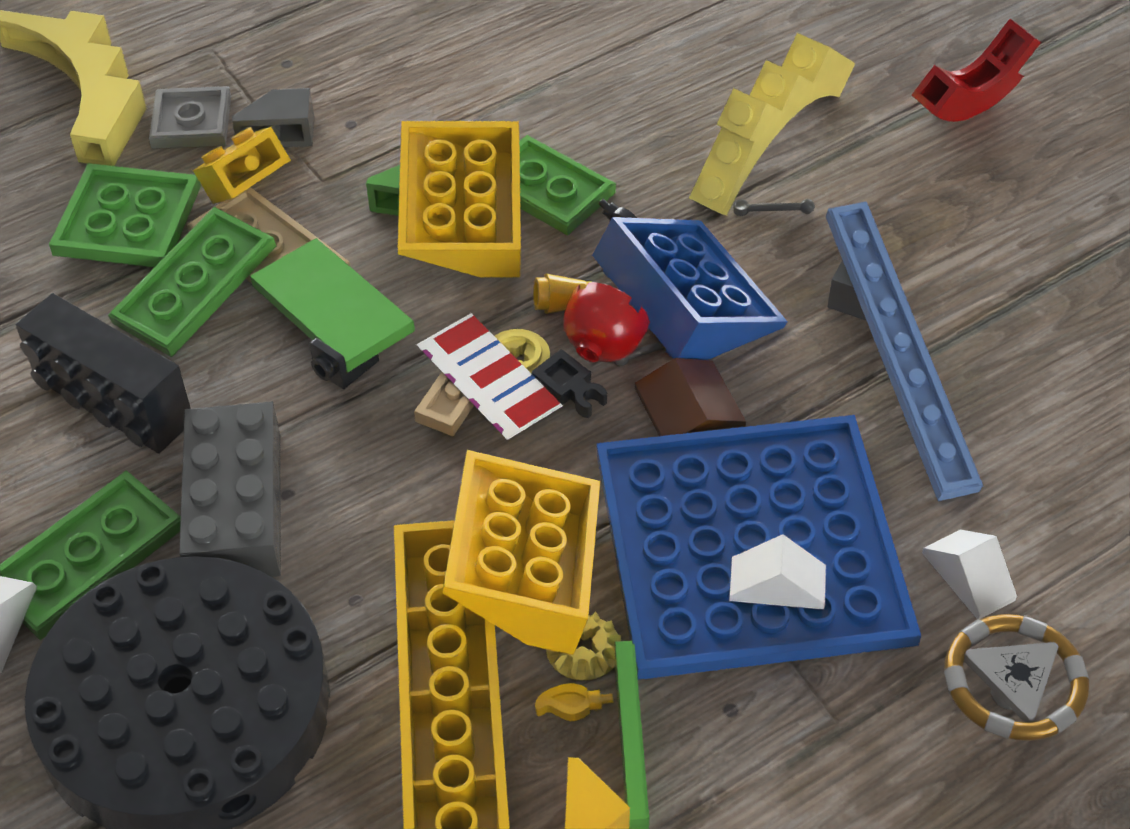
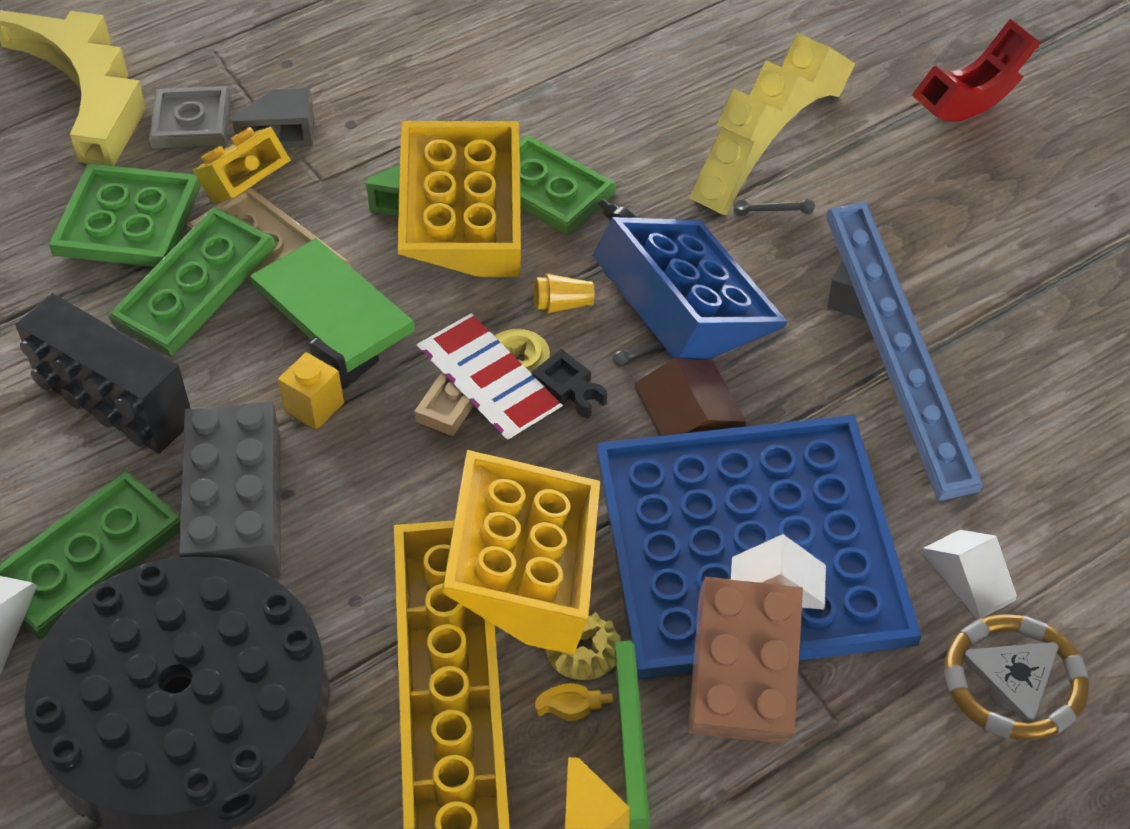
(311, 391): none -> yellow brick
(603, 323): red cylinder -> none
(746, 660): none -> nougat brick

